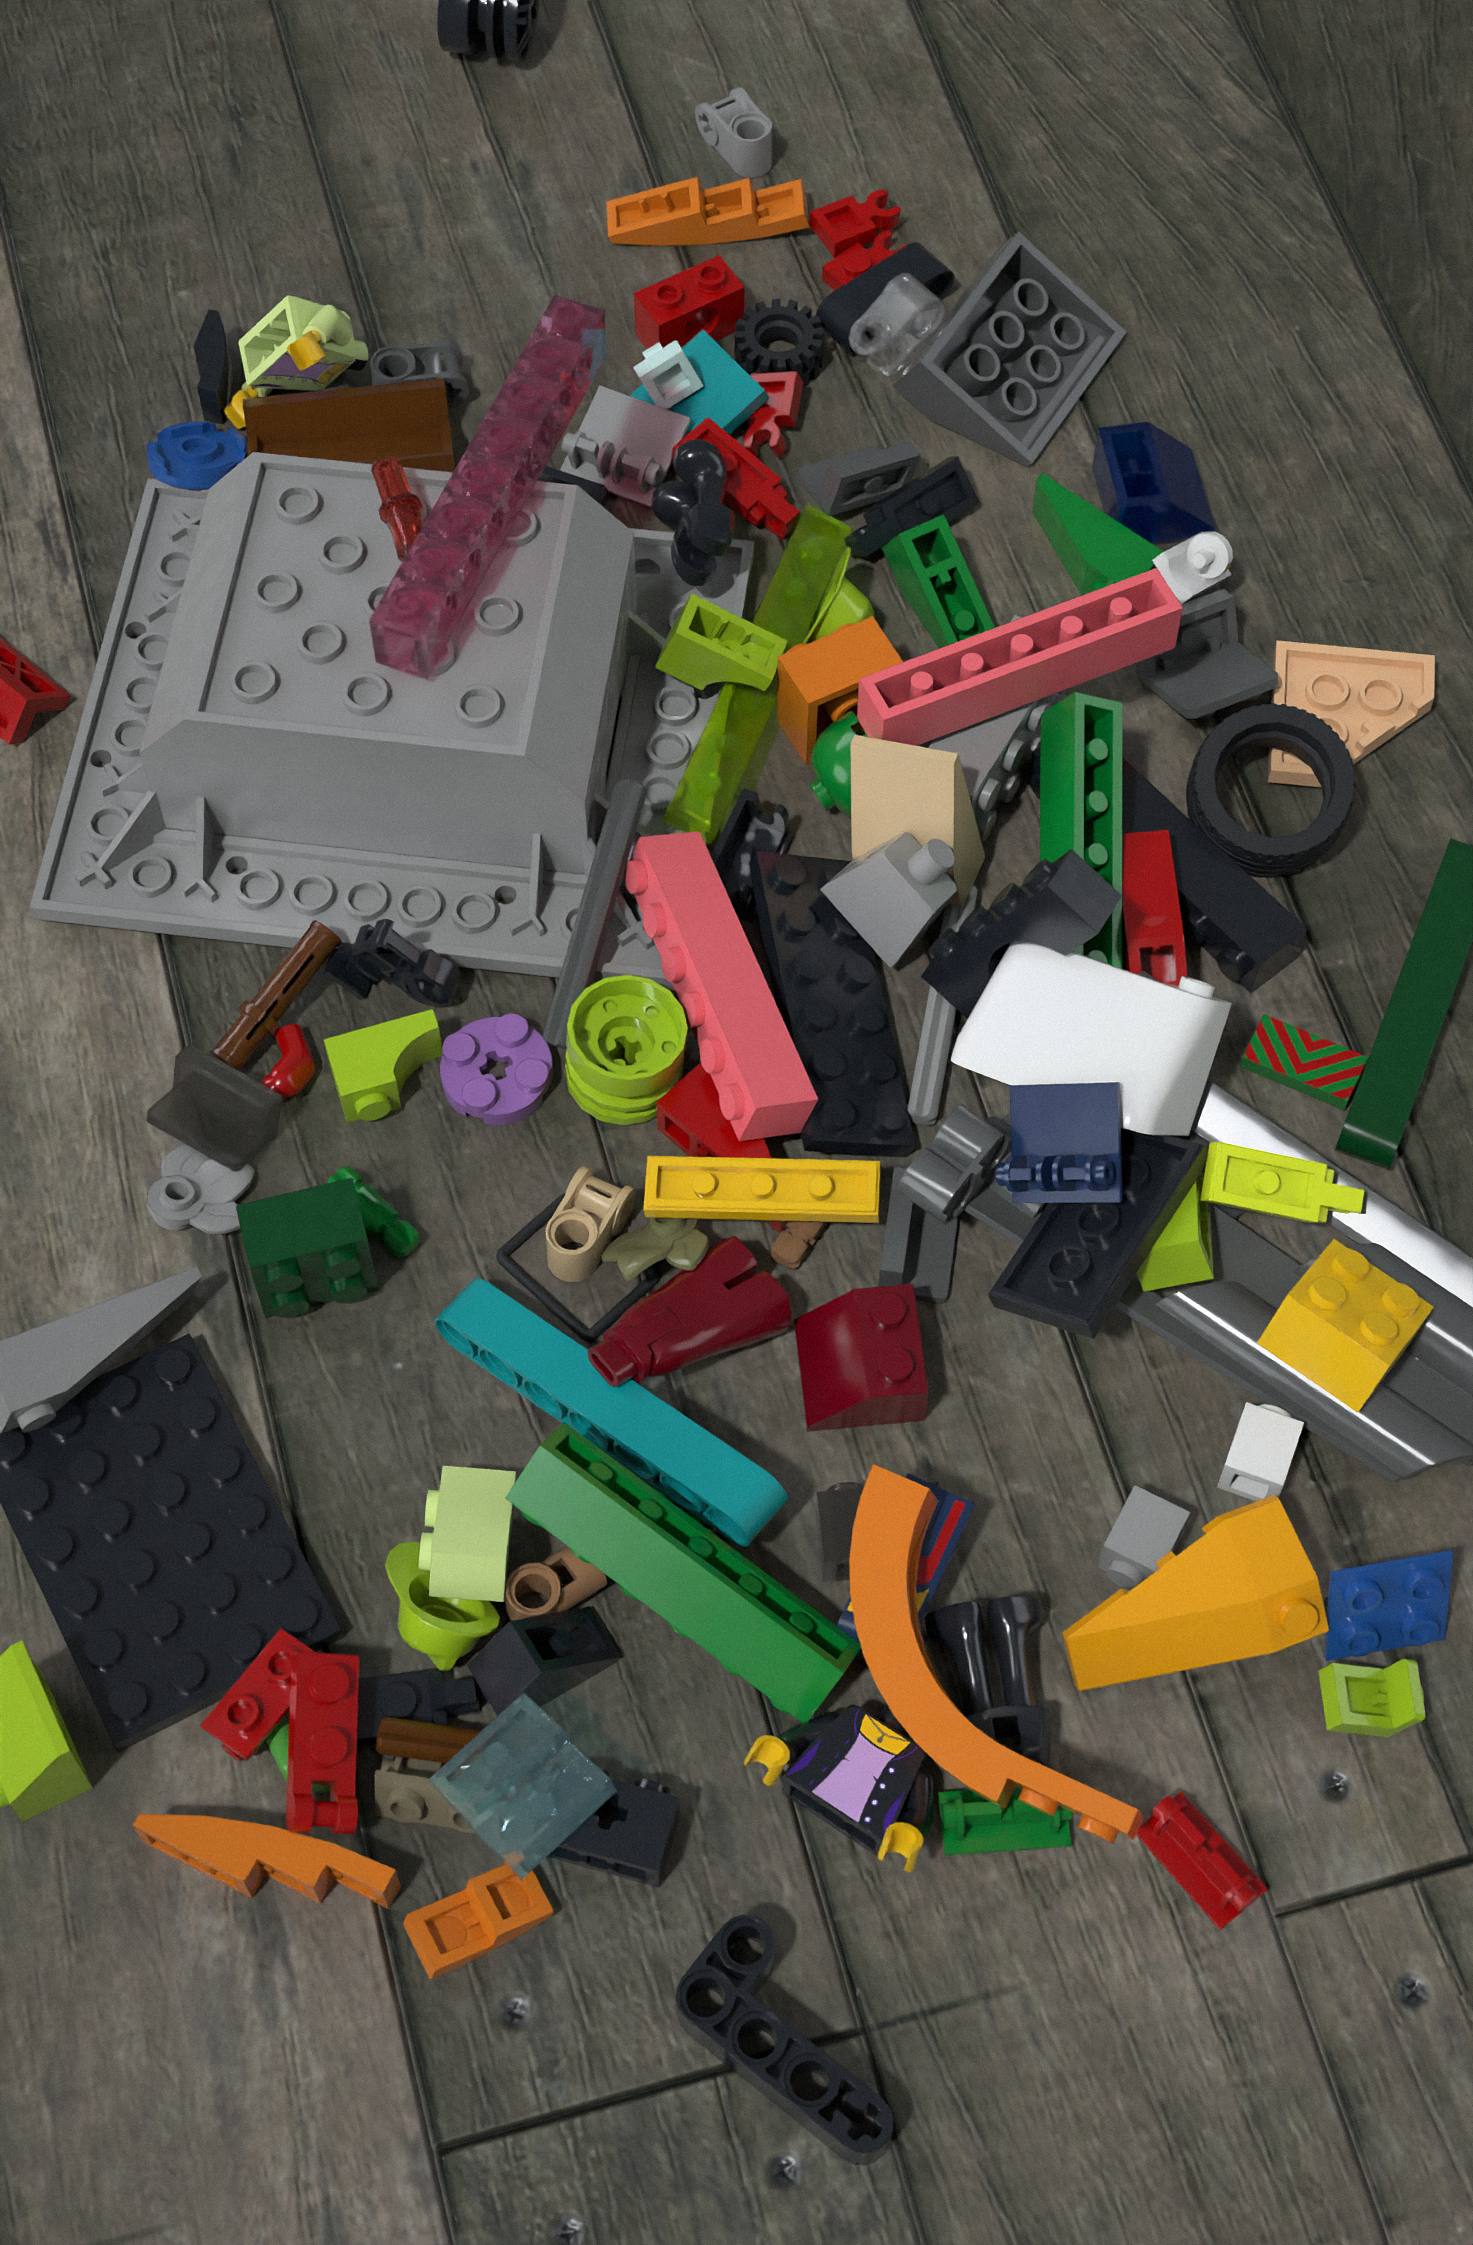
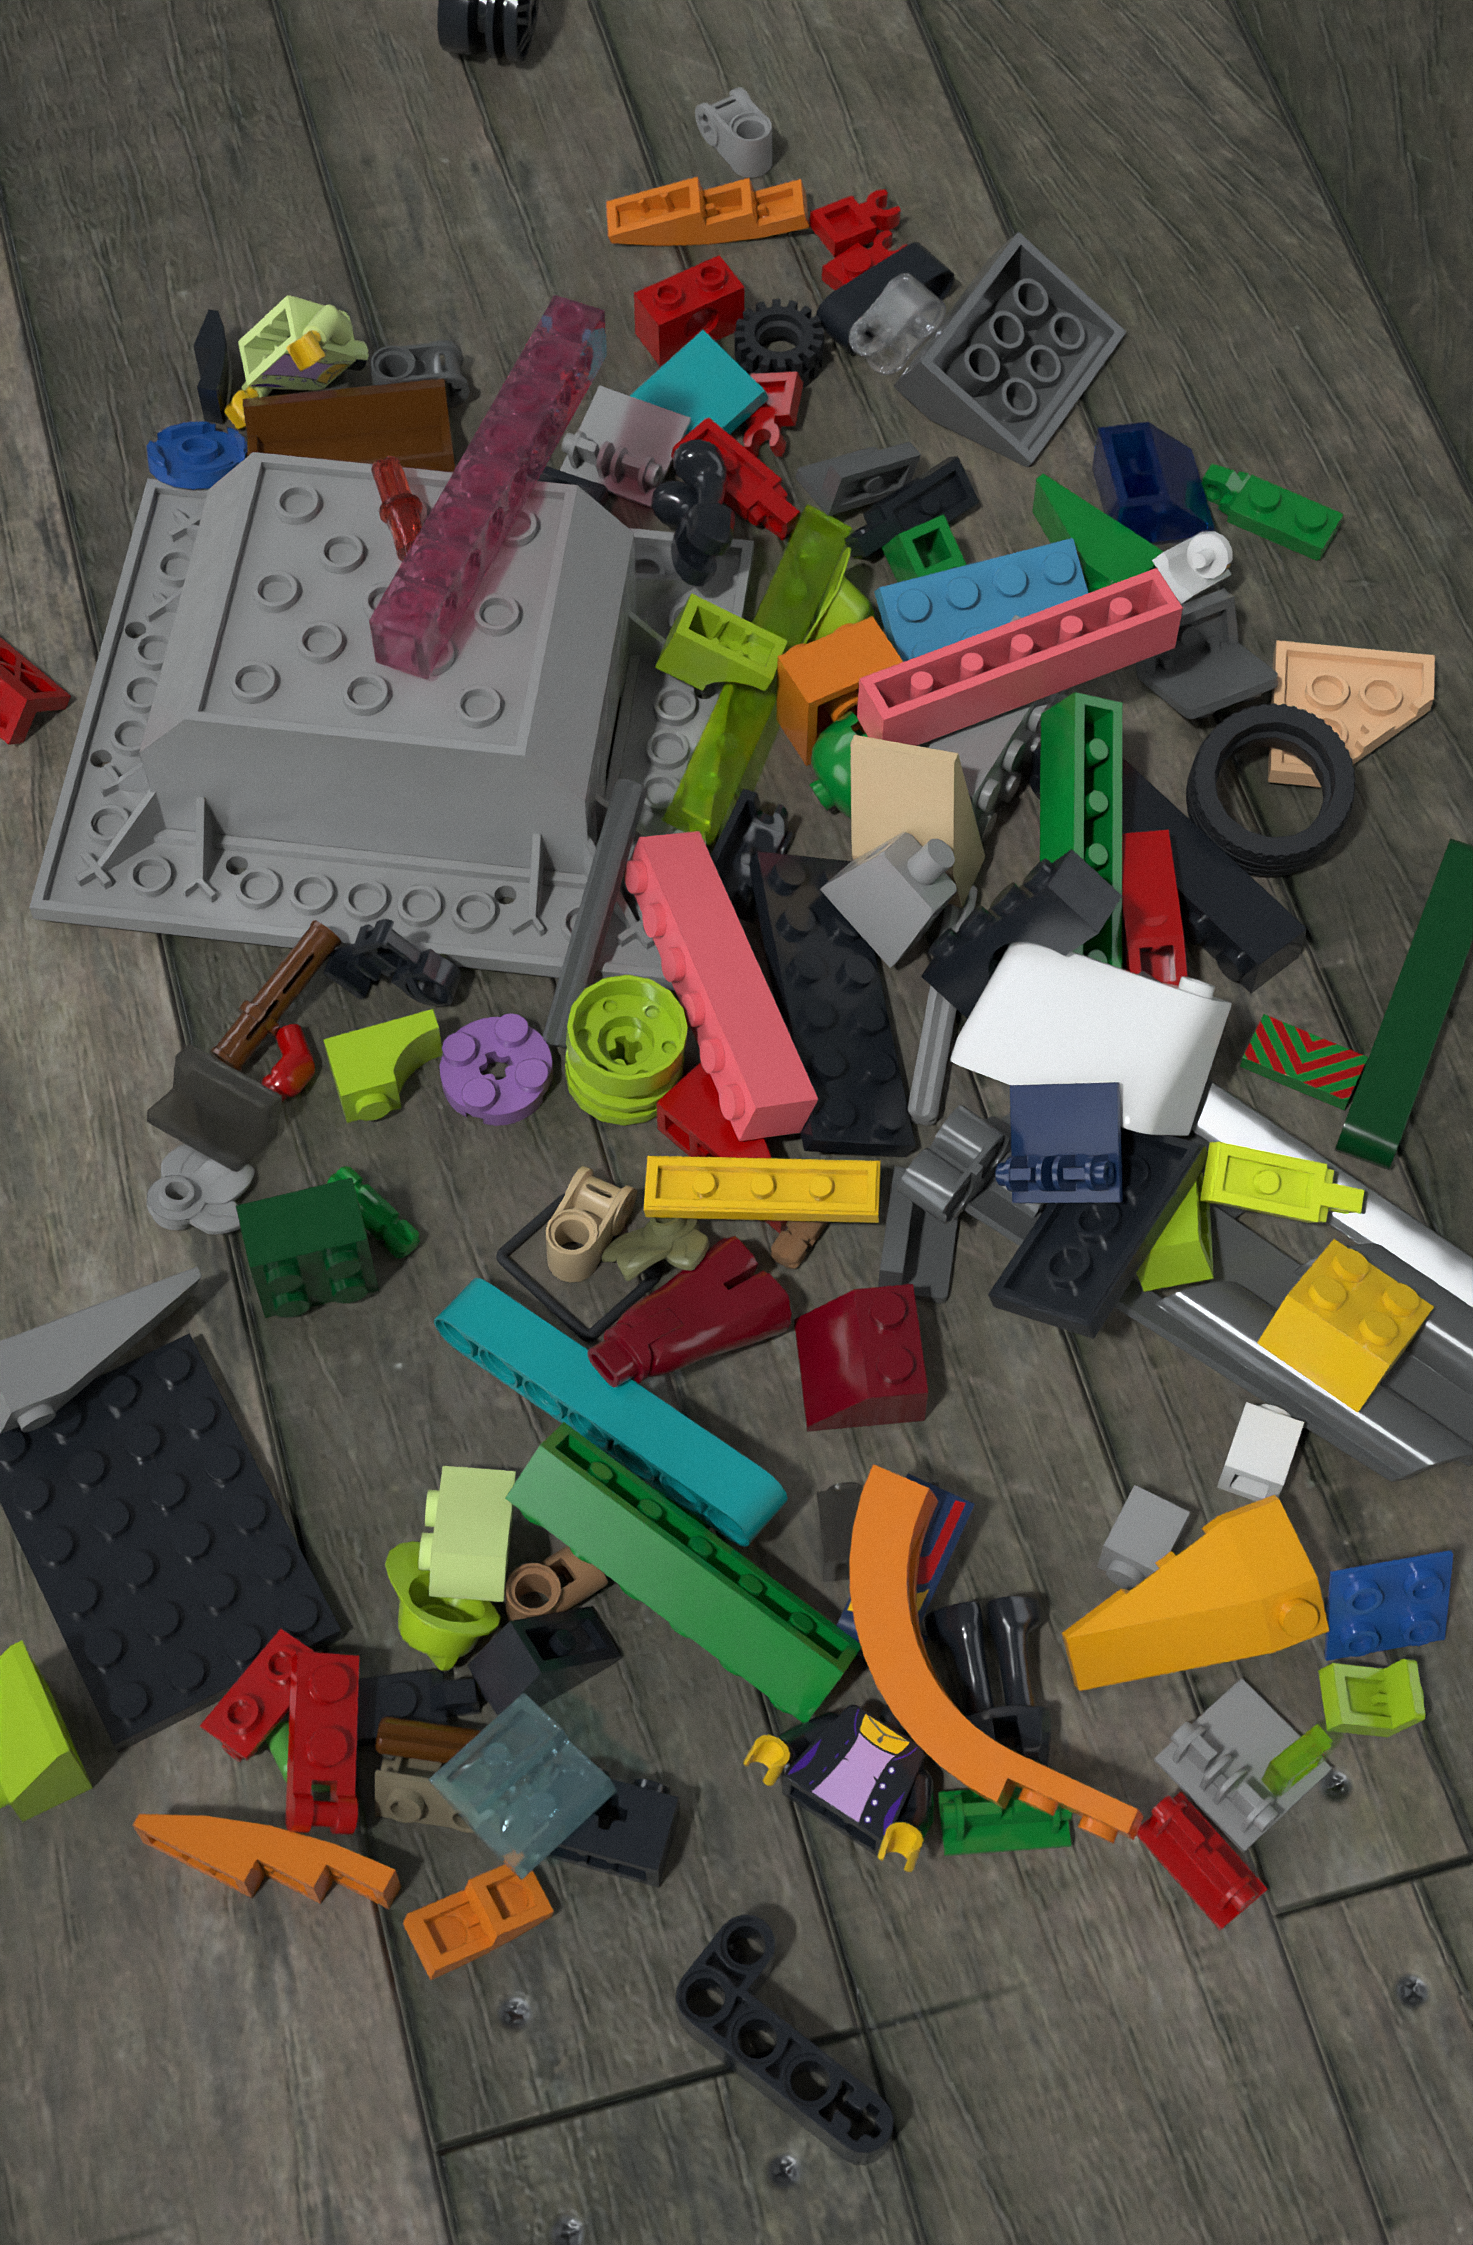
(667, 374): light aqua tile -> none
(977, 597): none -> dark azure plate
(1223, 1761): none -> light grey hinge
(1272, 511): none -> green hinge
(1297, 1761): none -> clear neon green tile

